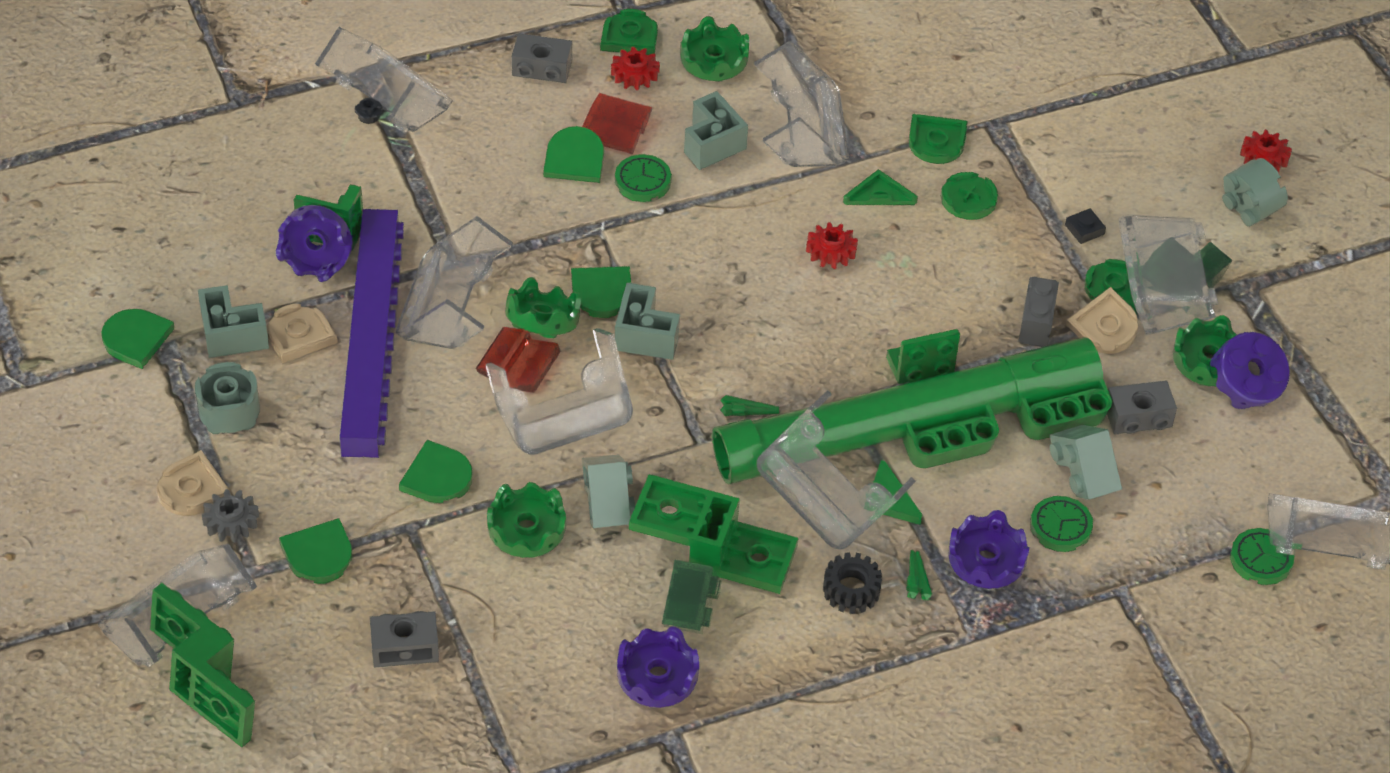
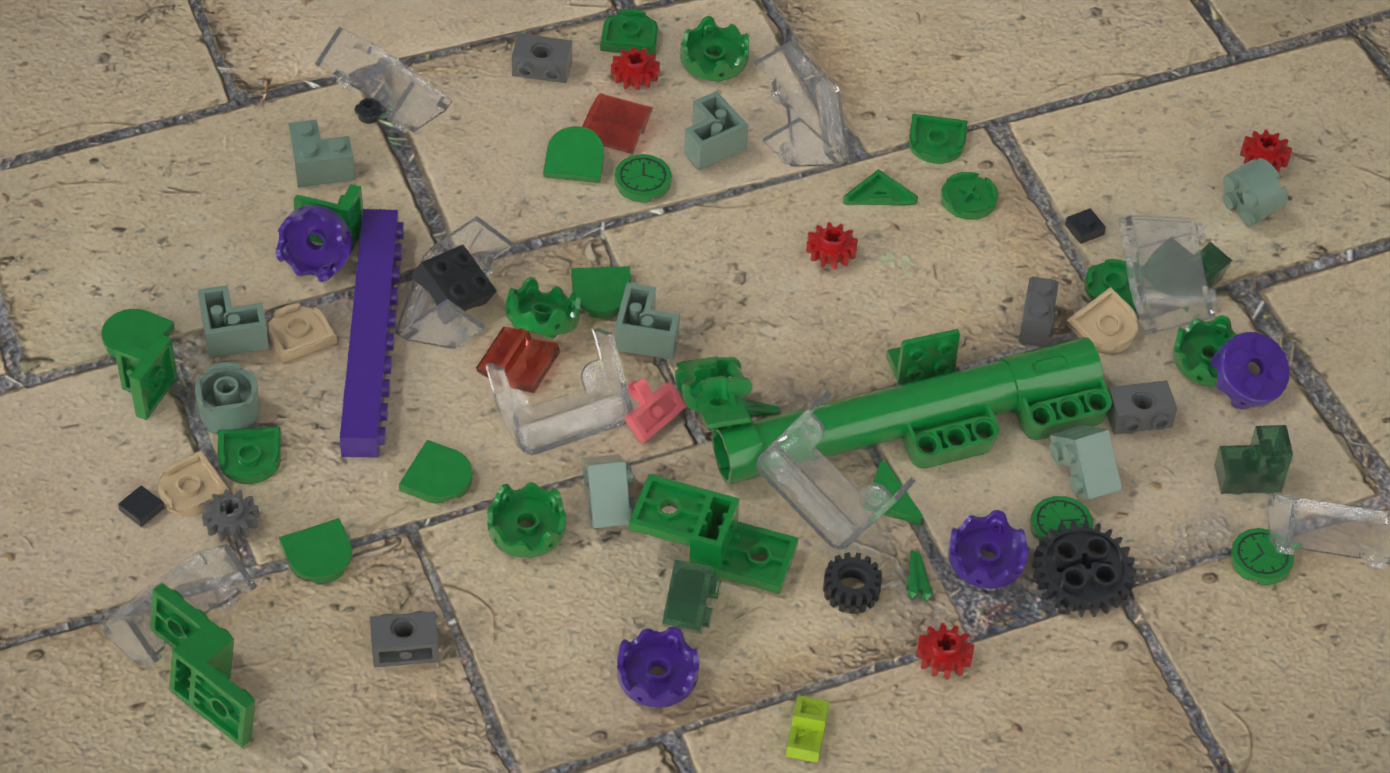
(141, 506): none -> black tile
(147, 373): none -> green bracket
(249, 454): none -> green tile
(318, 159): none -> sand green brick
(455, 277): none -> black brick
(654, 408): none -> coral plate
(712, 393): none -> green piece
(807, 728): none -> lime slope
(945, 651): none -> red gear
(1083, 568): none -> black gear
(1256, 466): none -> clear green brick

